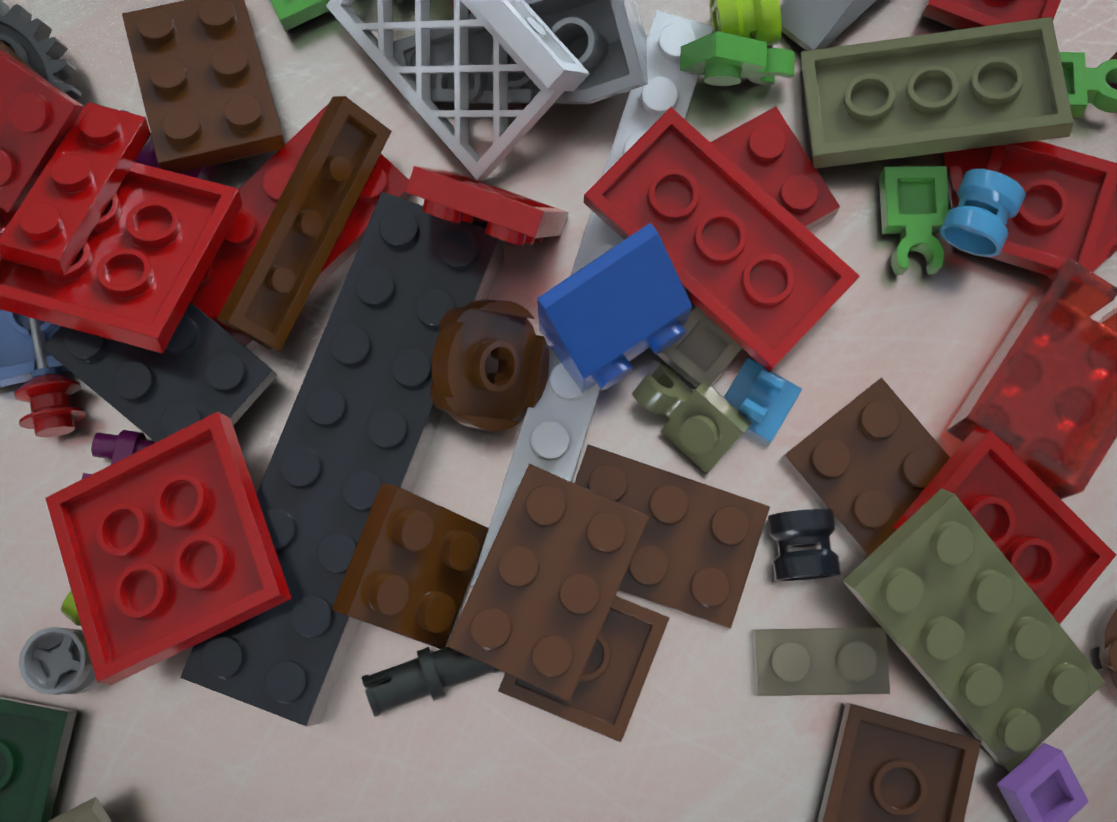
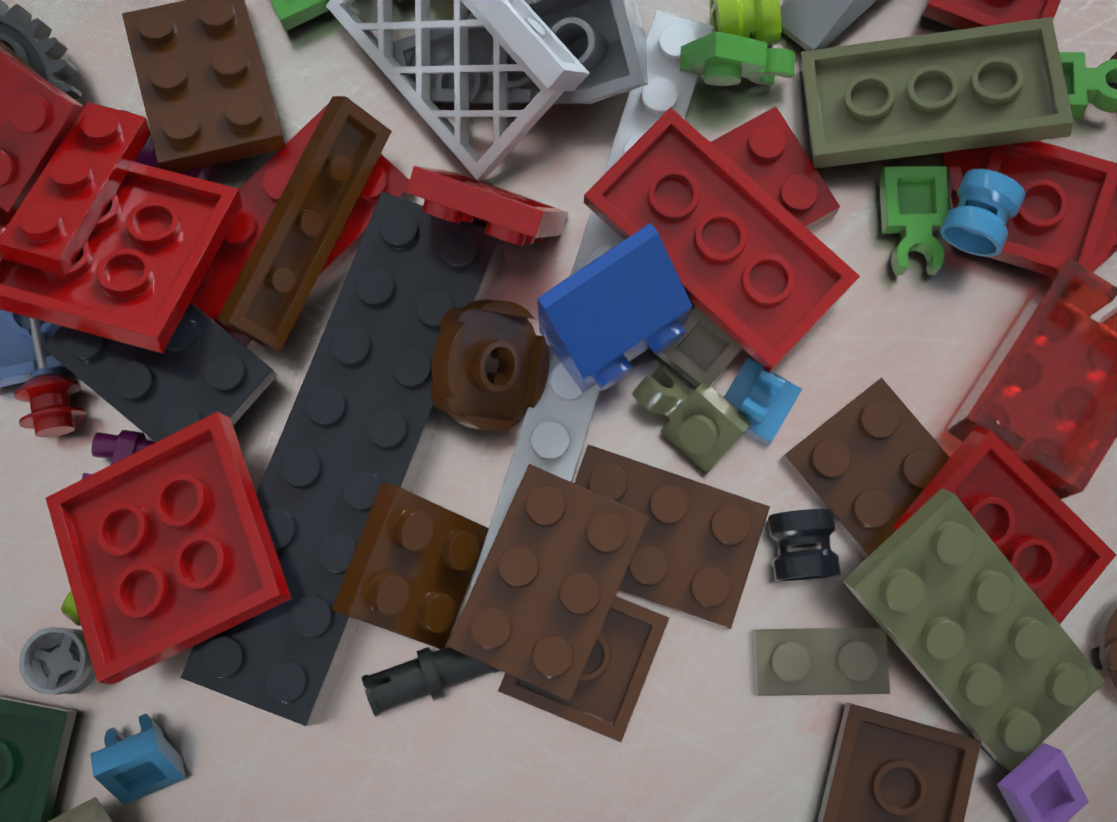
(137, 763): none -> dark azure tile

